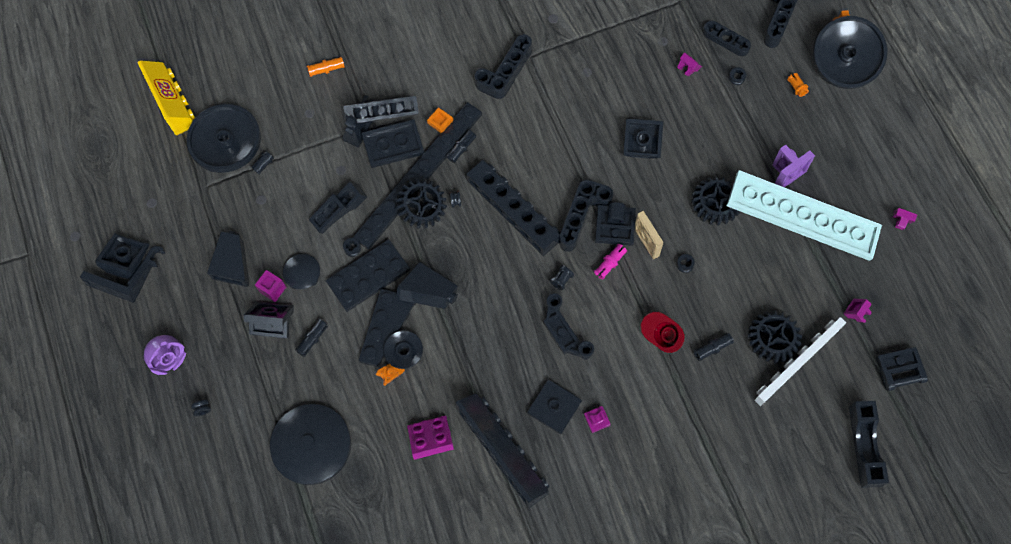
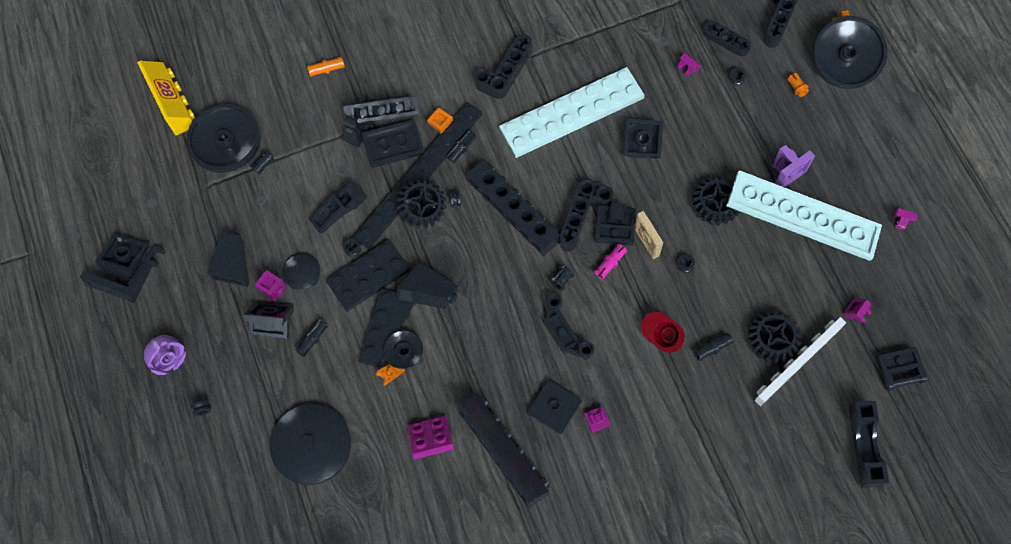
(571, 112): none -> light aqua plate

